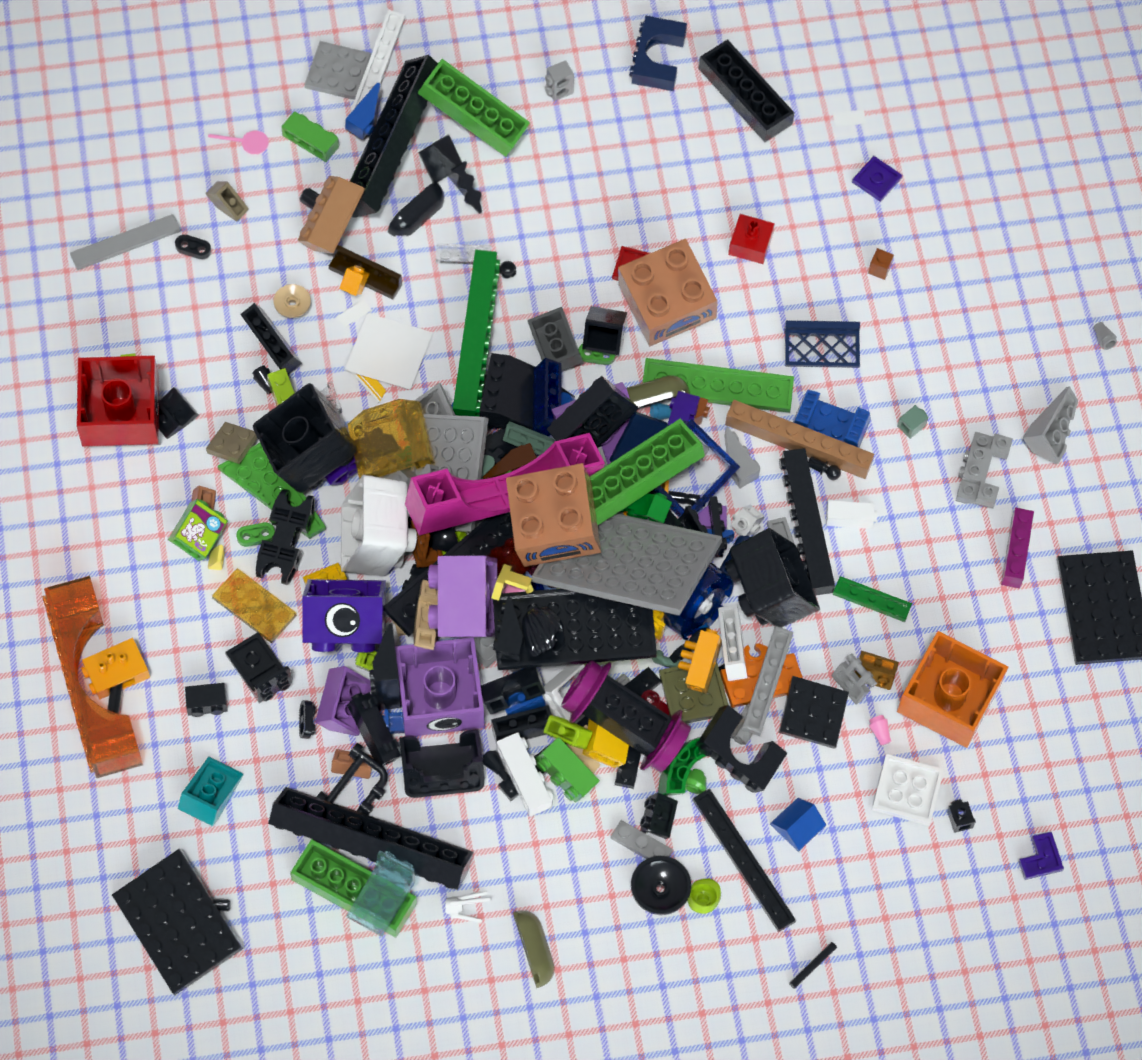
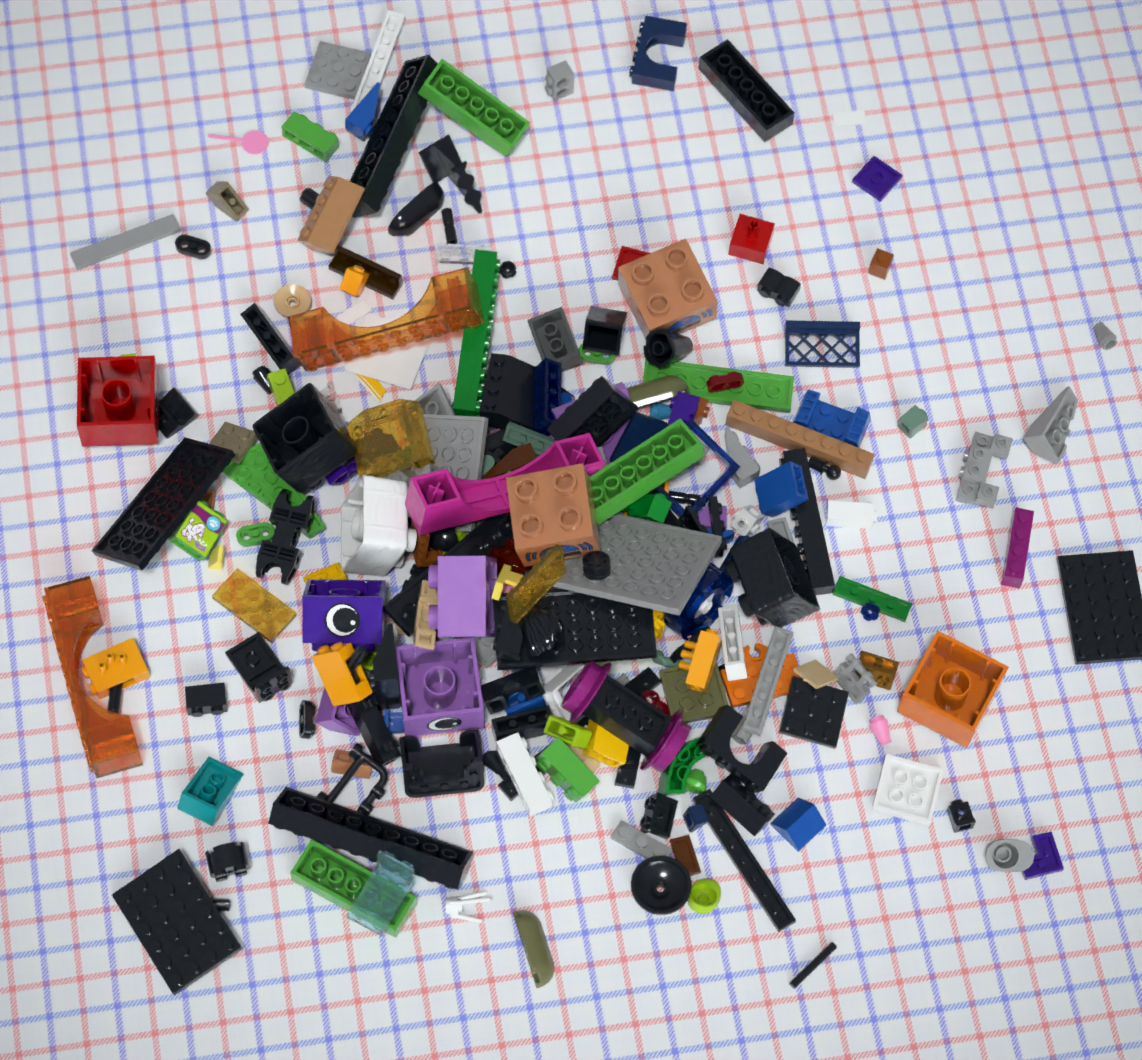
(163, 503): none -> black plate
(227, 861): none -> black brick
(342, 672): none -> light orange piece
(445, 307): none -> clear orange arch
(448, 222): none -> black piece
(536, 583): none -> clear yellow plate
(596, 565): none -> black wheel
(666, 347): none -> black cone
(685, 854): none -> reddish brown tile
(695, 817): none -> dark blue slope
(725, 382): none -> dark red plate
(742, 805): none -> black brick
(778, 287): none -> black brick
(781, 489): none -> blue brick
(816, 674): none -> tan piece
(875, 611): none -> clear blue plate
(1009, 855): none -> light grey piece

